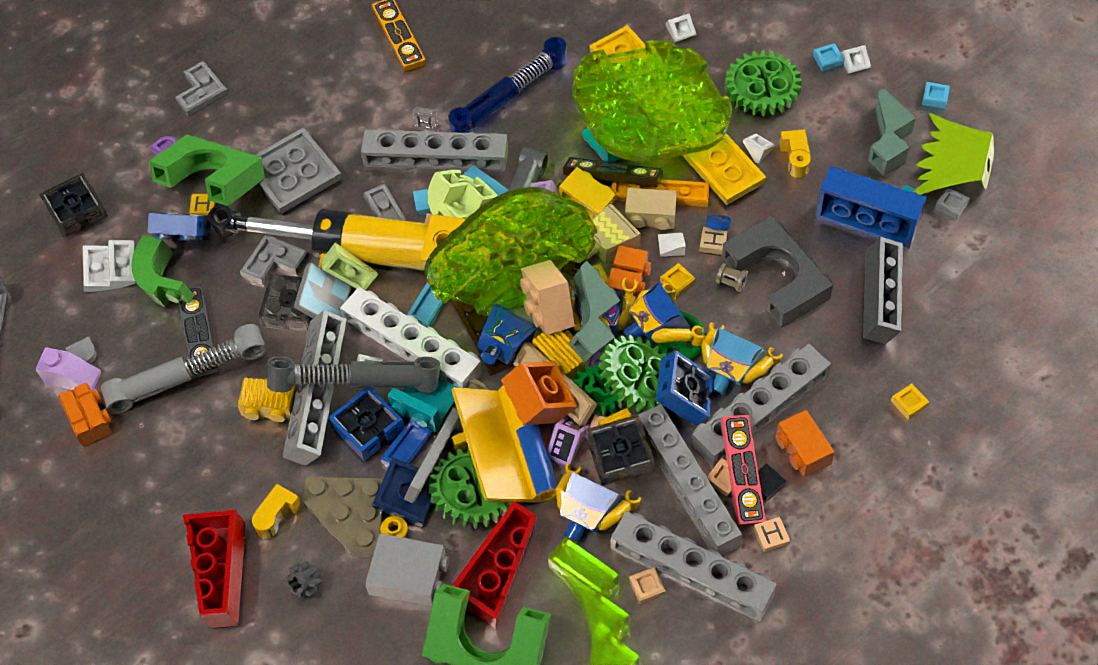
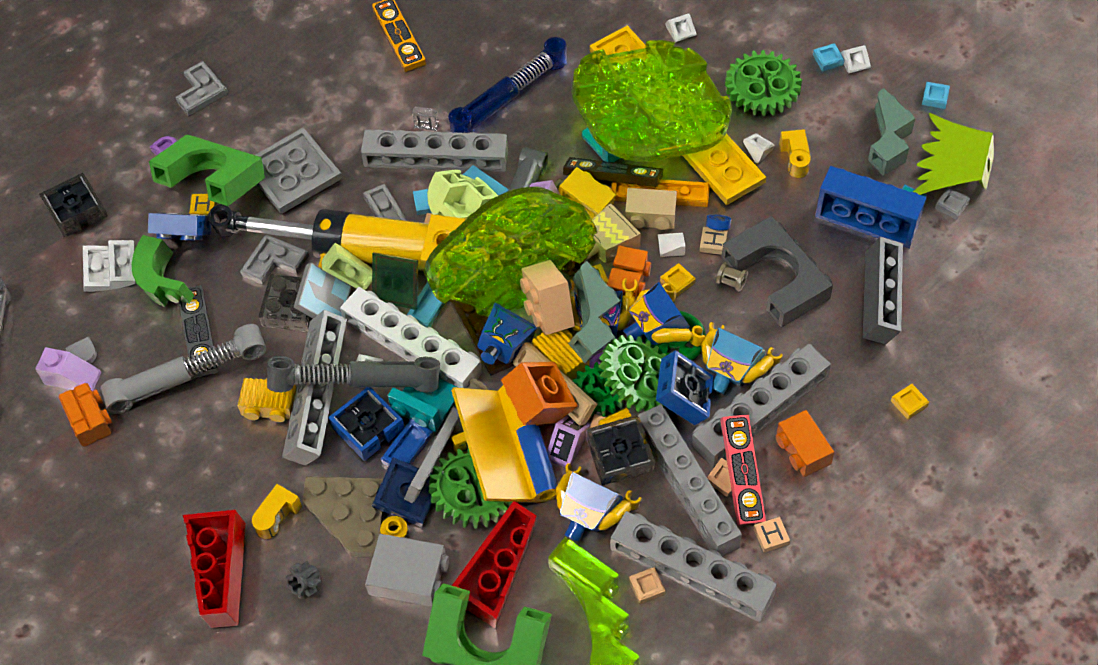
(395, 280): none -> clear green piece
(770, 482): black tile -> none

